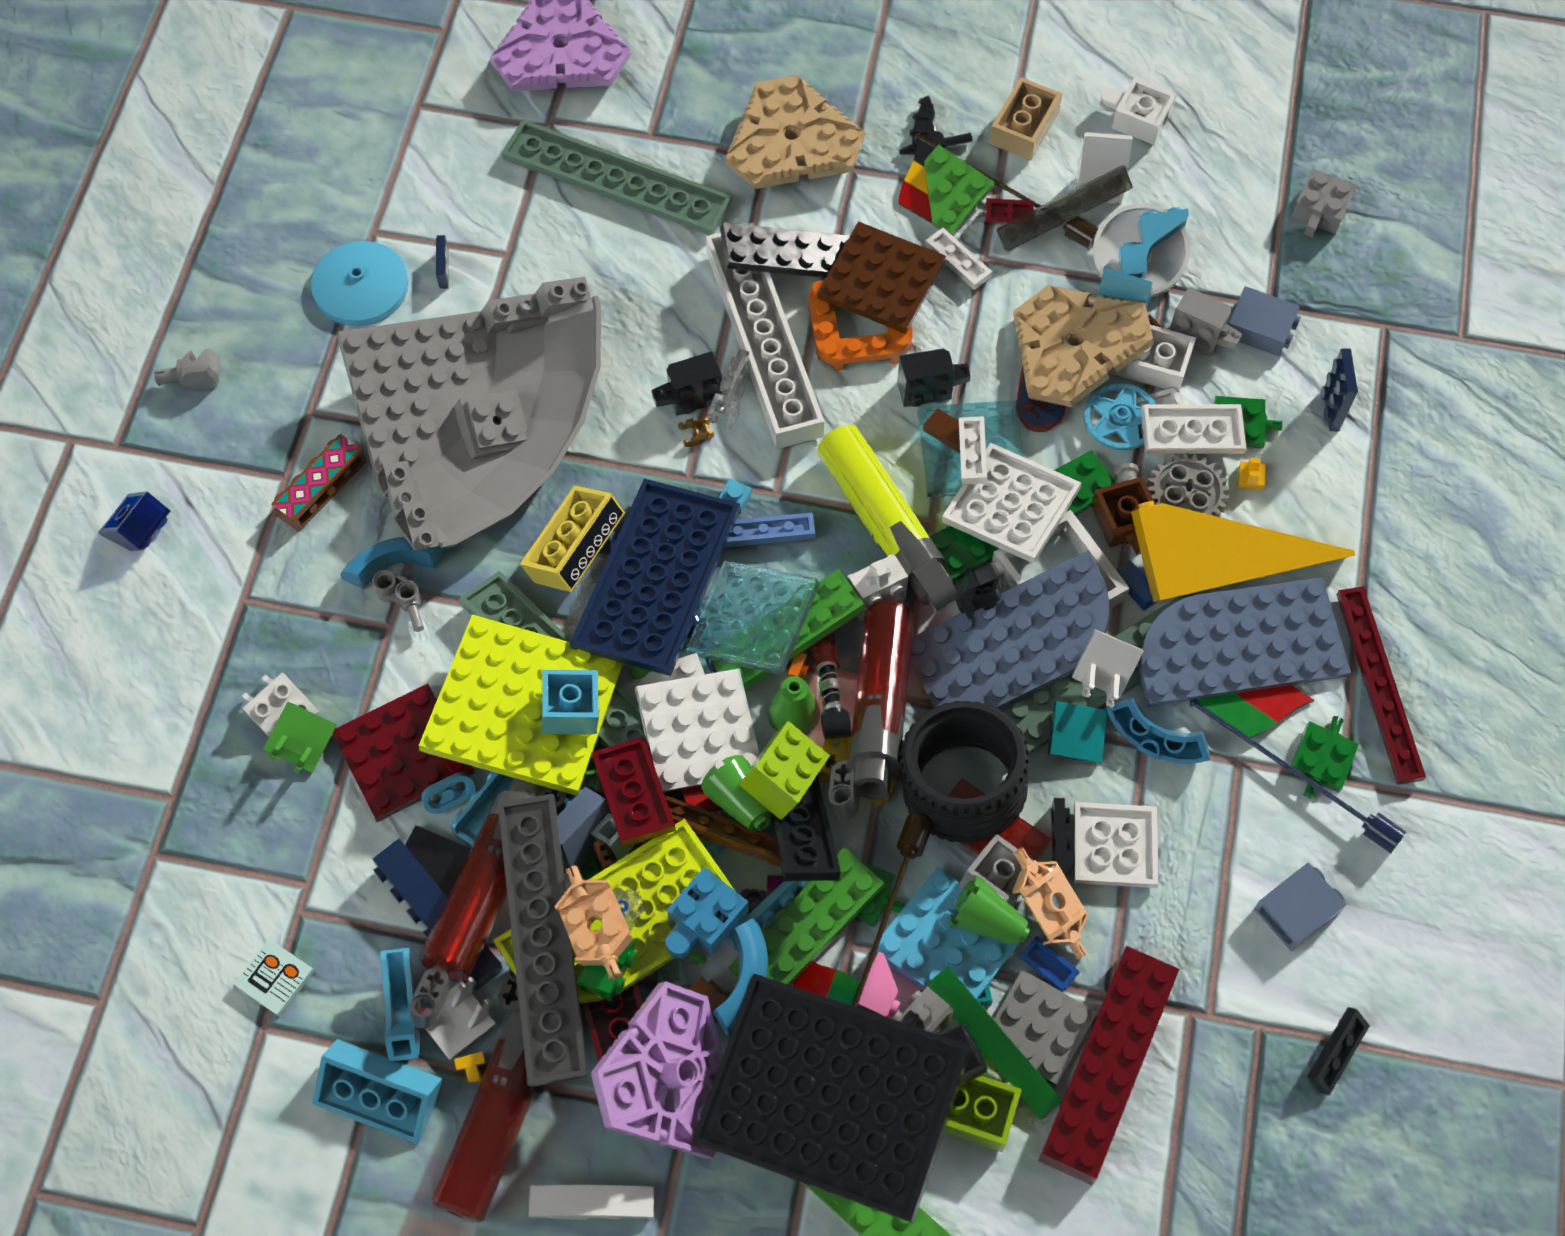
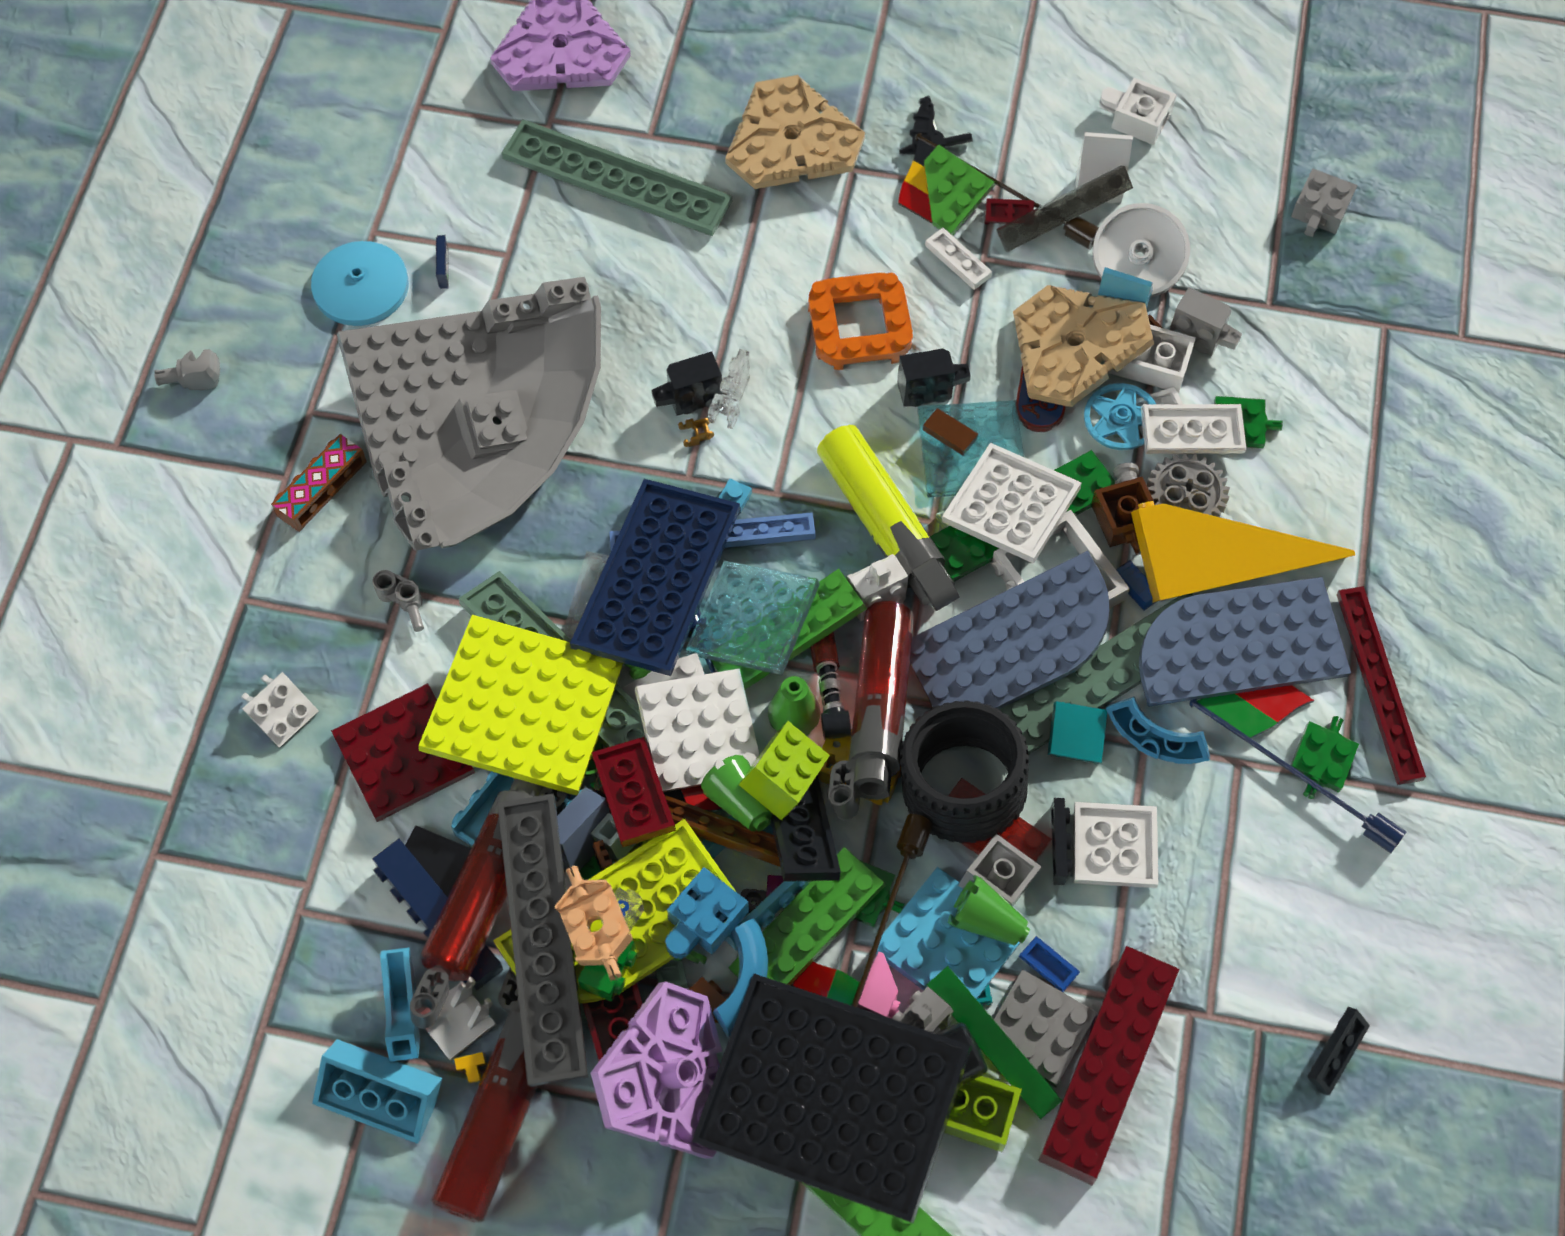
(135, 521): clear blue slope -> none
(274, 977): light aqua tile -> none
(299, 737): bright green plate -> none
(386, 553): dark azure brick -> none
(448, 794): medium azure plate -> none
(569, 702): medium azure brick -> none
(572, 538): light yellow brick -> none
(591, 1201): white slope -> none
(773, 354): white brick -> none
(780, 249): plate -> none
(799, 666): orange plate -> none
(881, 277): reddish brown plate -> none
(972, 450): white plate -> none
(976, 596): black bracket -> none
(1025, 118): tan brick -> none
(1037, 885): light nougat plate -> none
(1106, 665): white plate -> none
(1153, 230): medium azure arch -> none
(1251, 474): yellow tile -> none
(1264, 321): sand blue brick -> none
(1300, 906): sand blue brick -> none
(1339, 390): dark blue plate -> none

